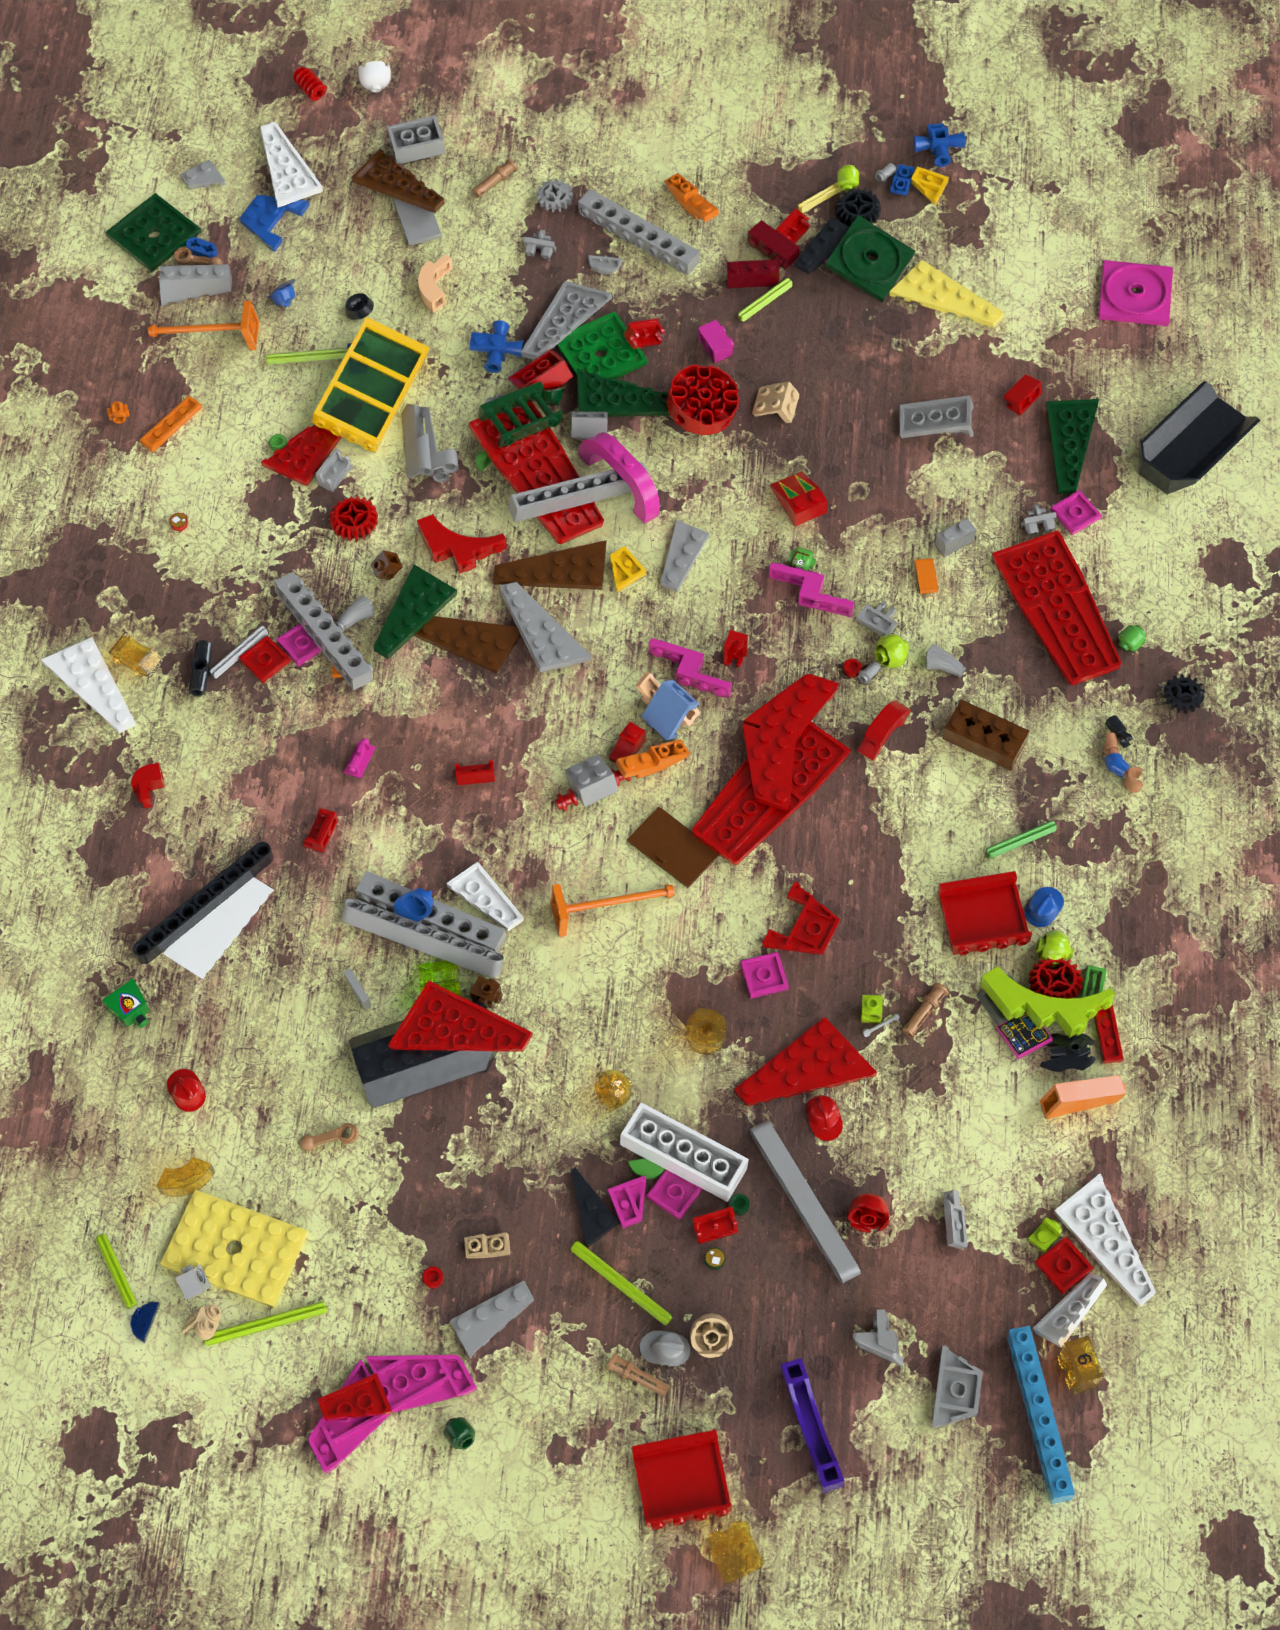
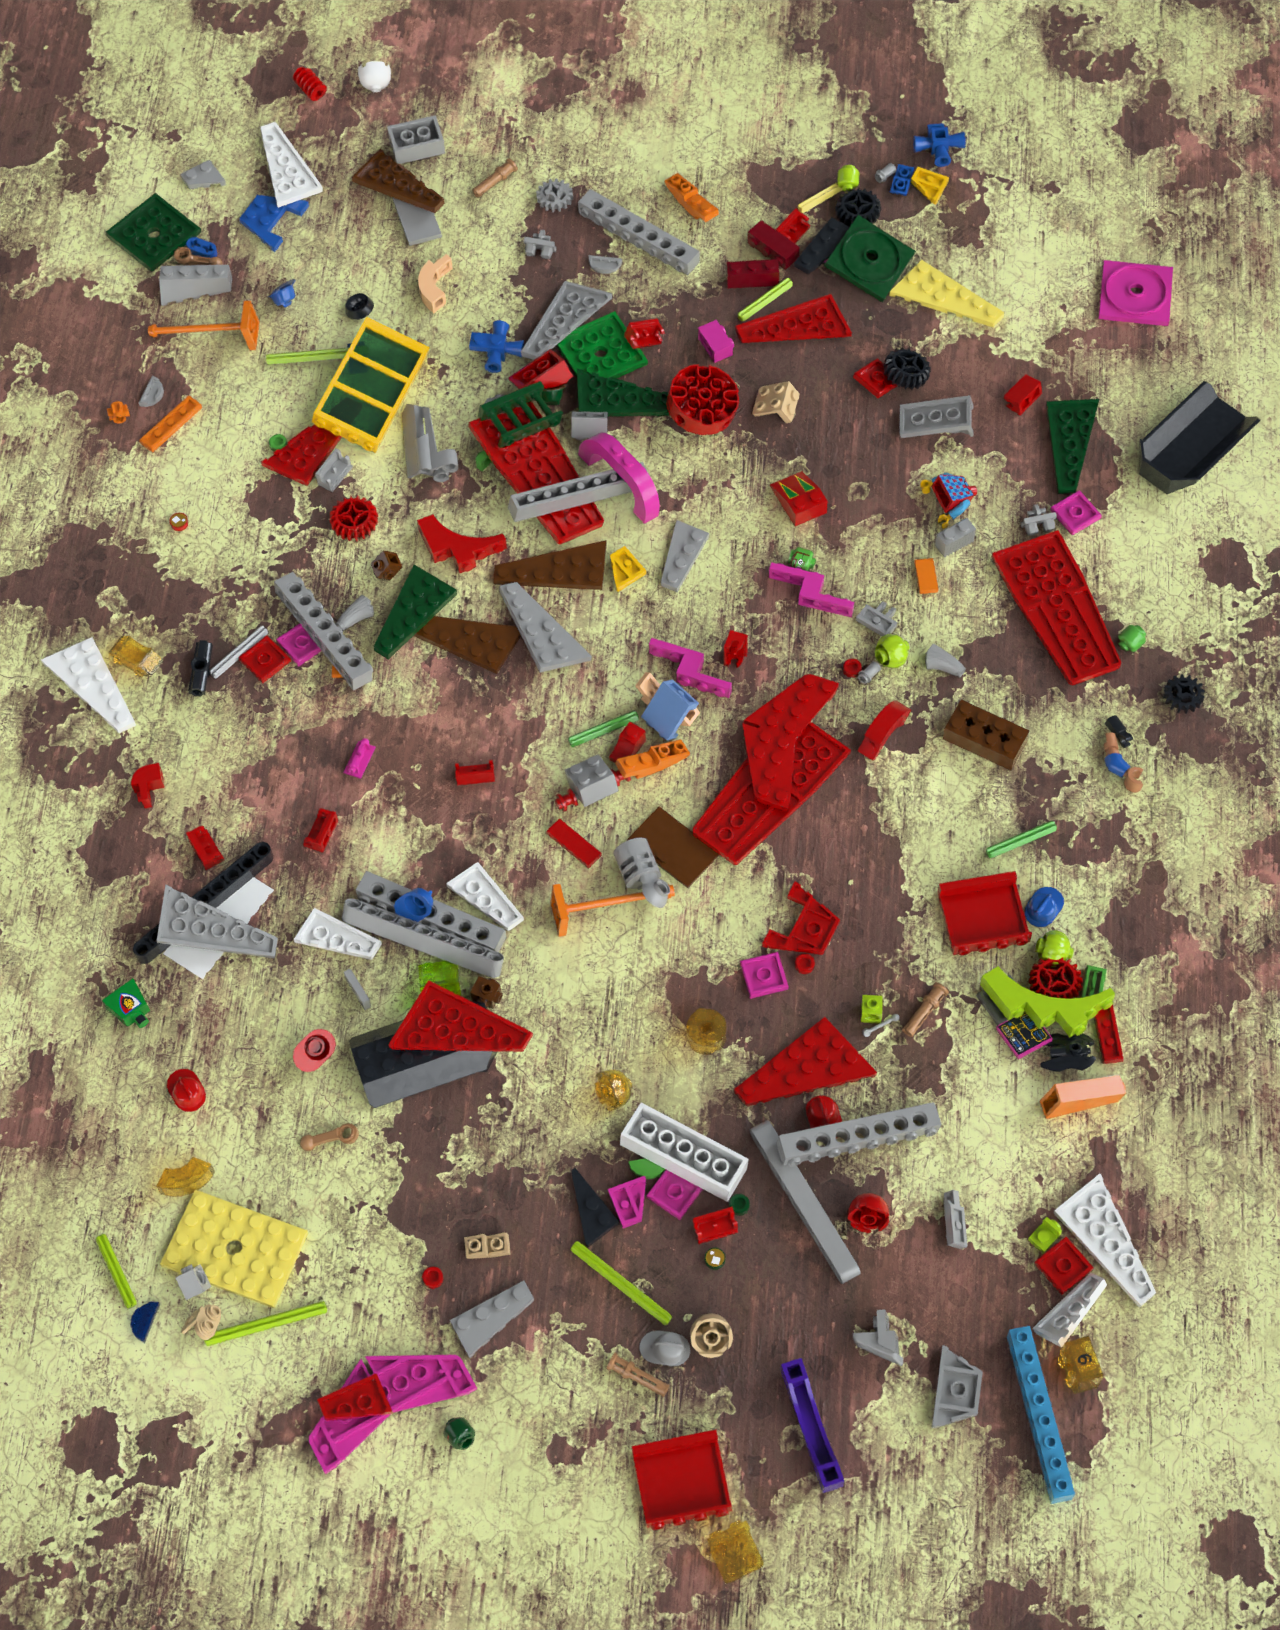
(152, 393): none -> light grey tile
(201, 926): none -> light grey wing
(204, 847): none -> red hinge
(314, 1050): none -> piece
(334, 935): none -> white wing
(574, 843): none -> red tile
(603, 728): none -> bright green axle
(641, 870): none -> light grey cylinder
(804, 963): none -> red tile
(807, 320): none -> red wing
(873, 378): none -> red plate
(906, 368): none -> black gear
(925, 1114): none -> light grey brick
(952, 493): none -> torso

